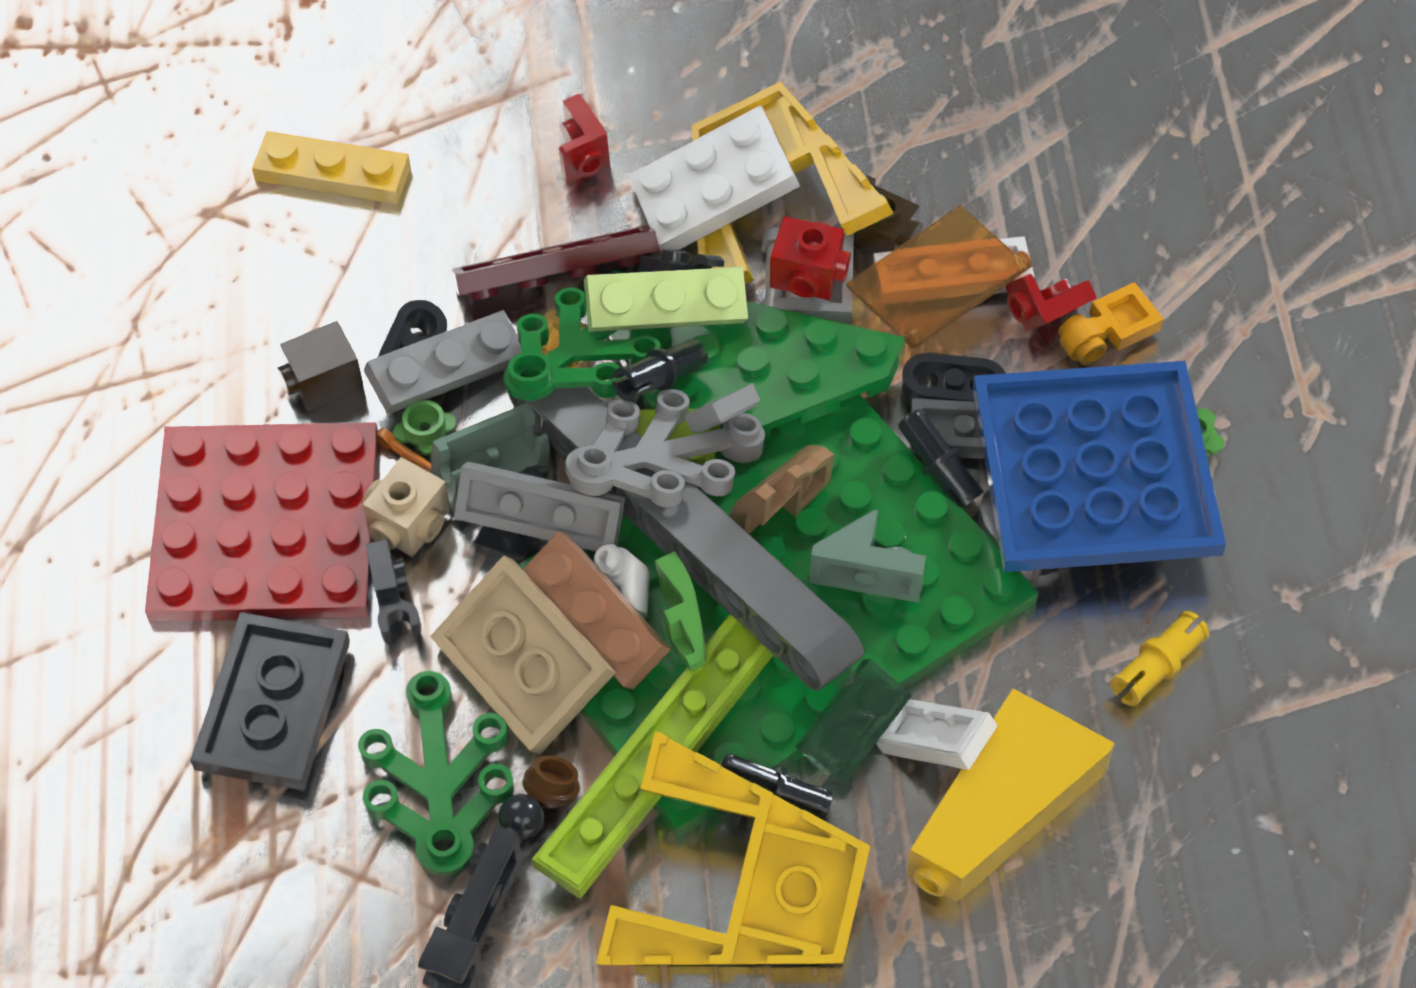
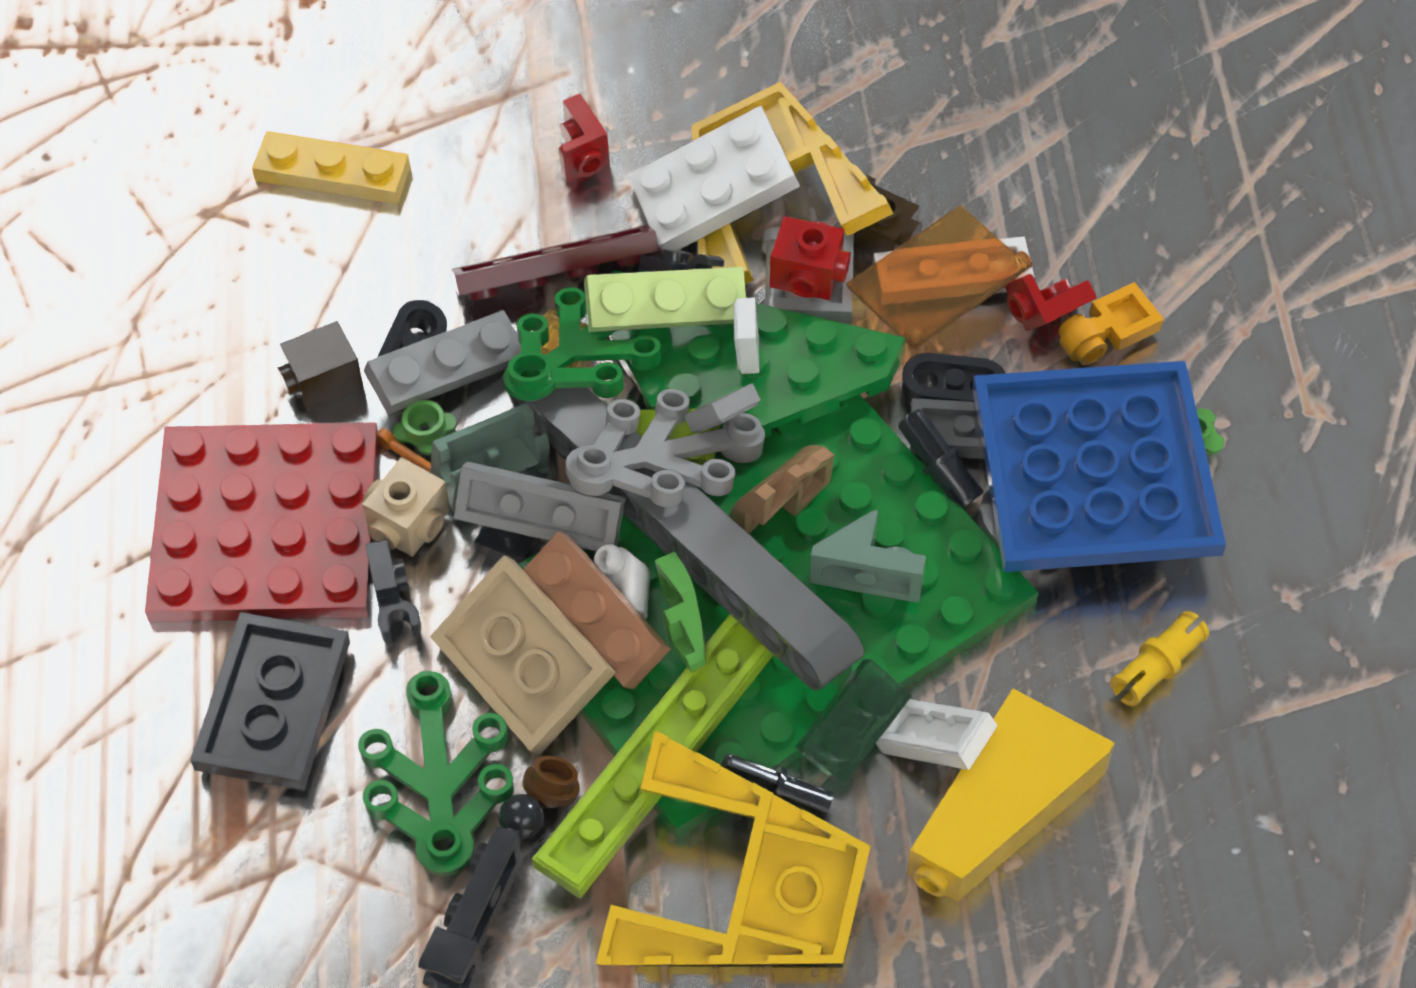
(659, 369): black axle -> none
(746, 335): none -> white tile

